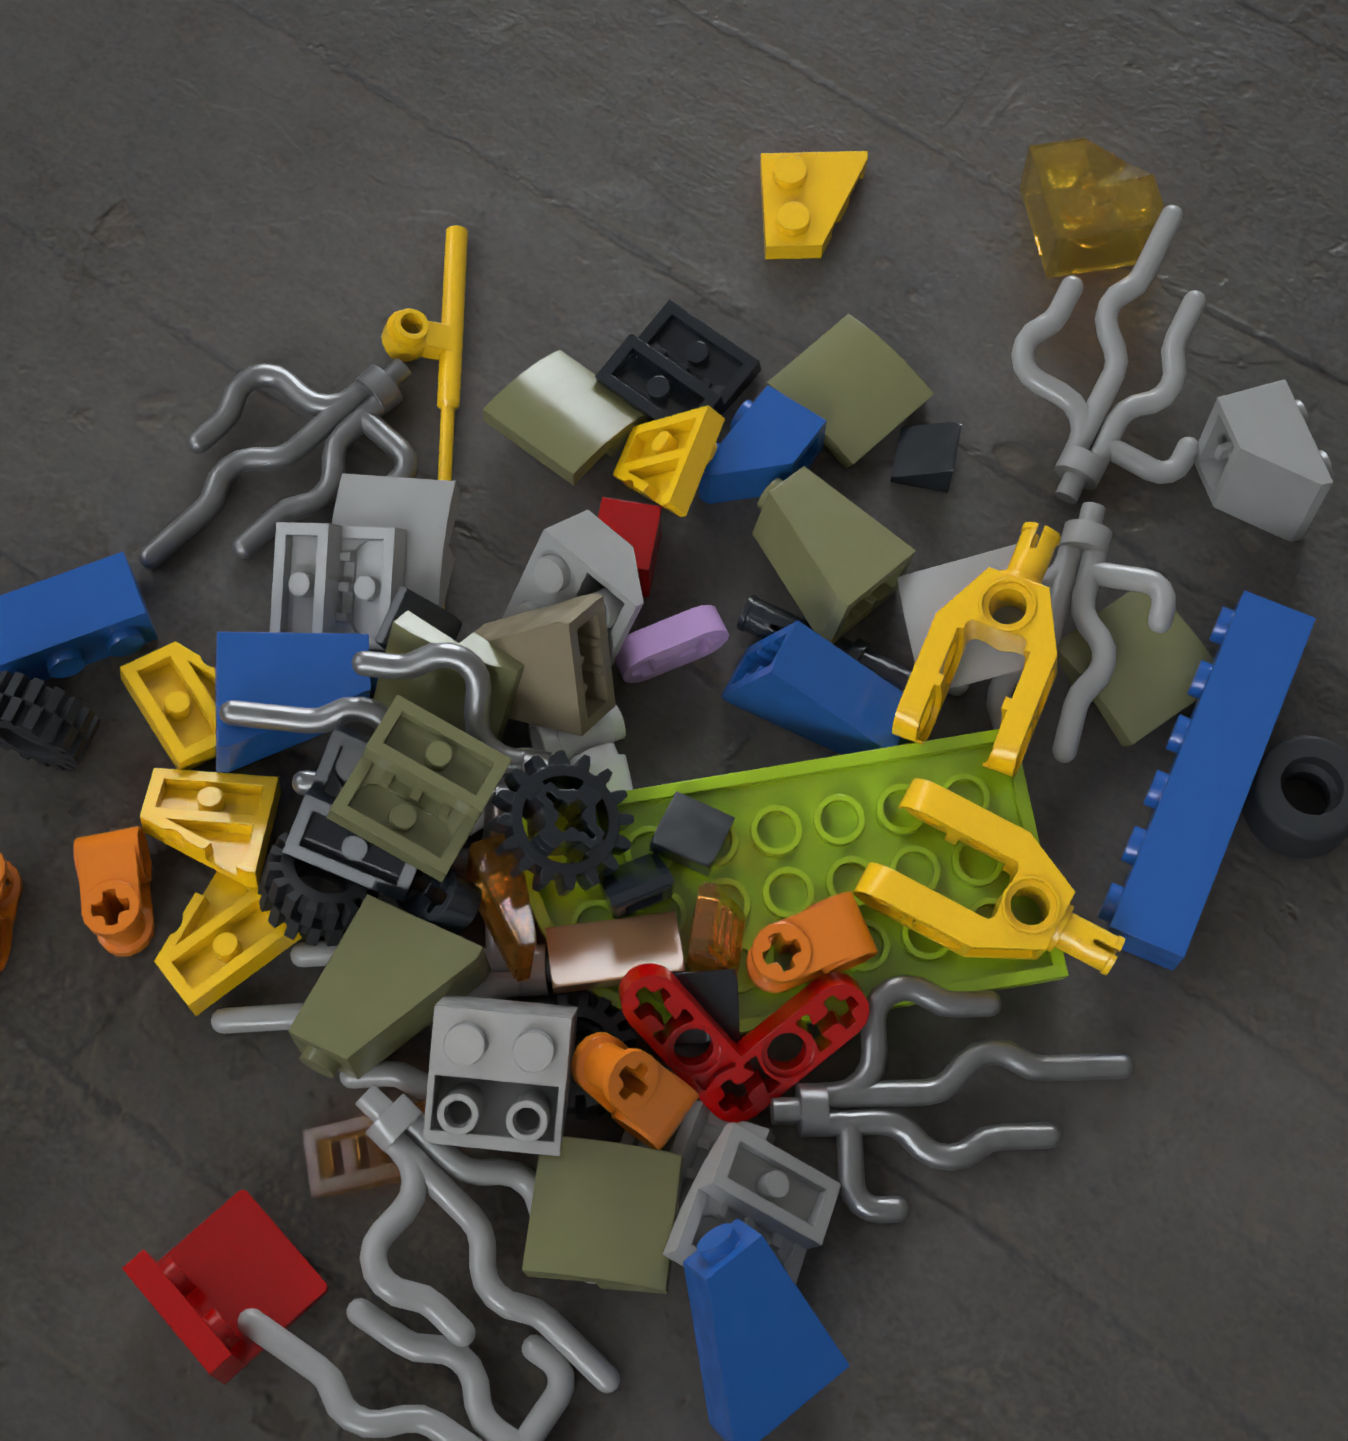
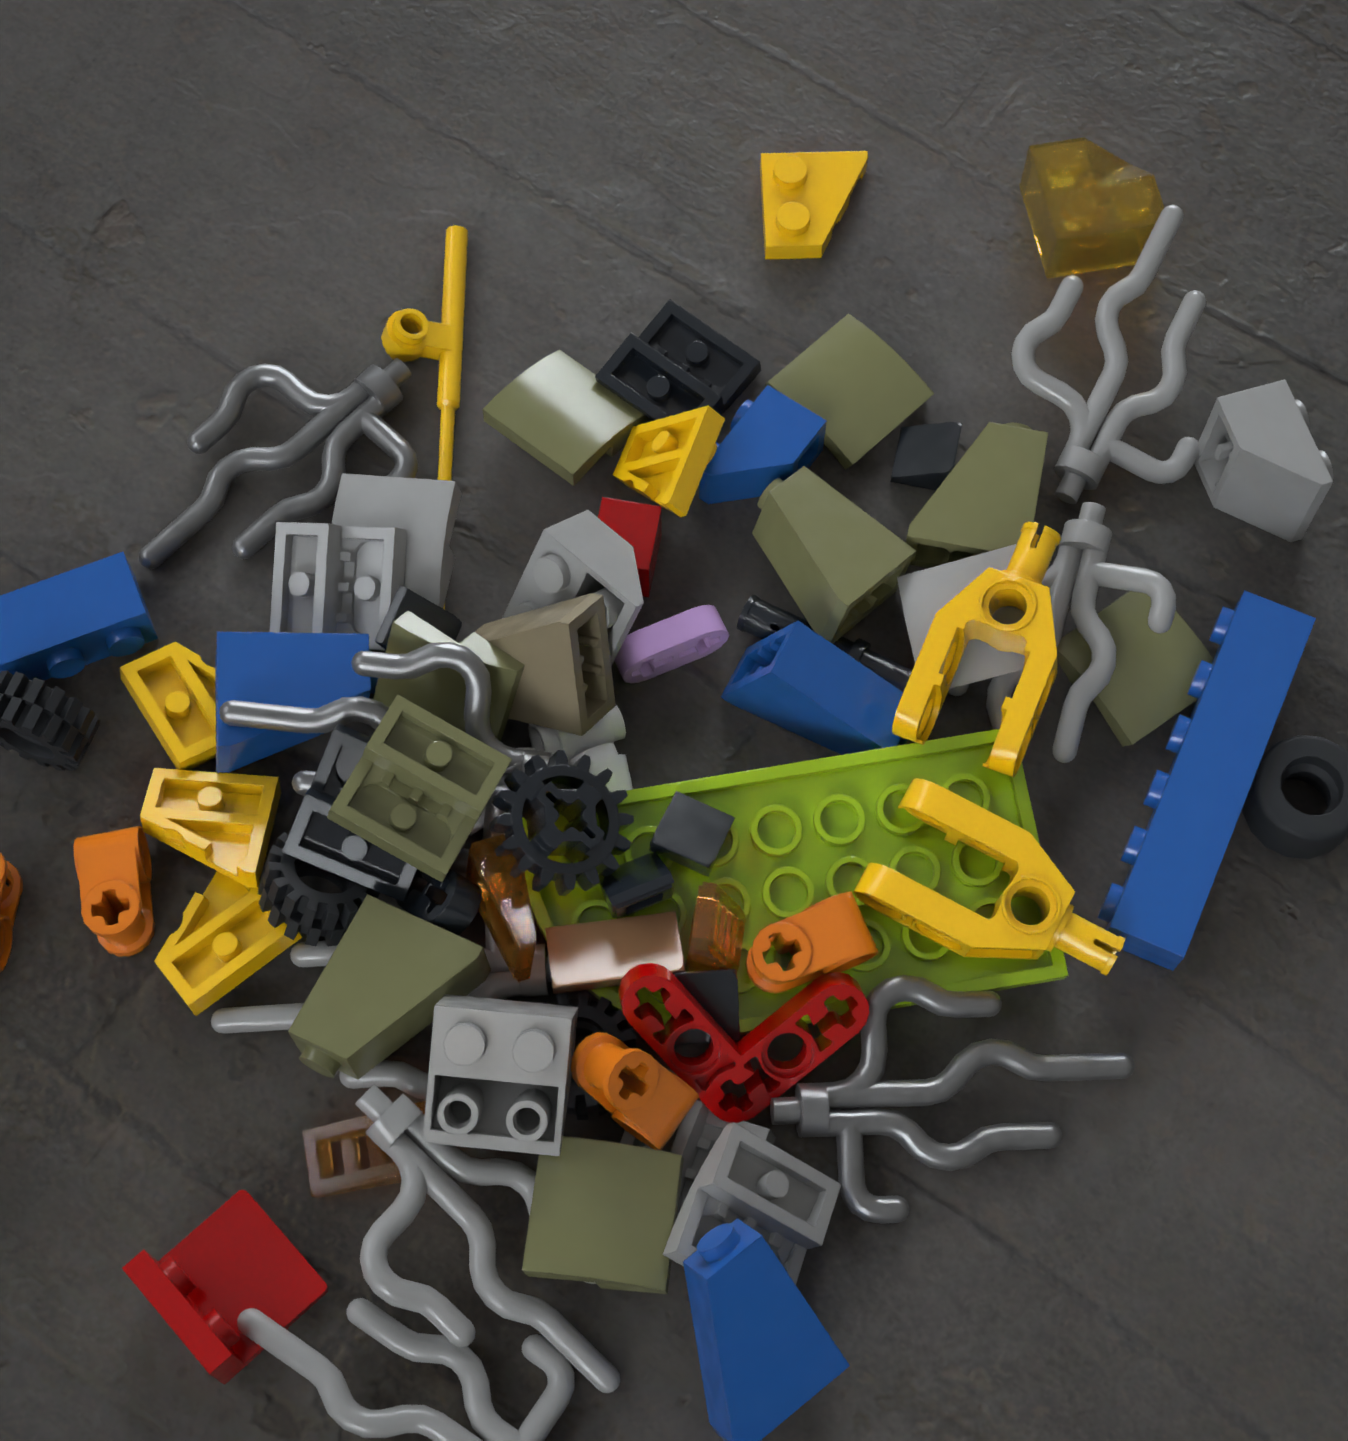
(982, 497): none -> olive slope

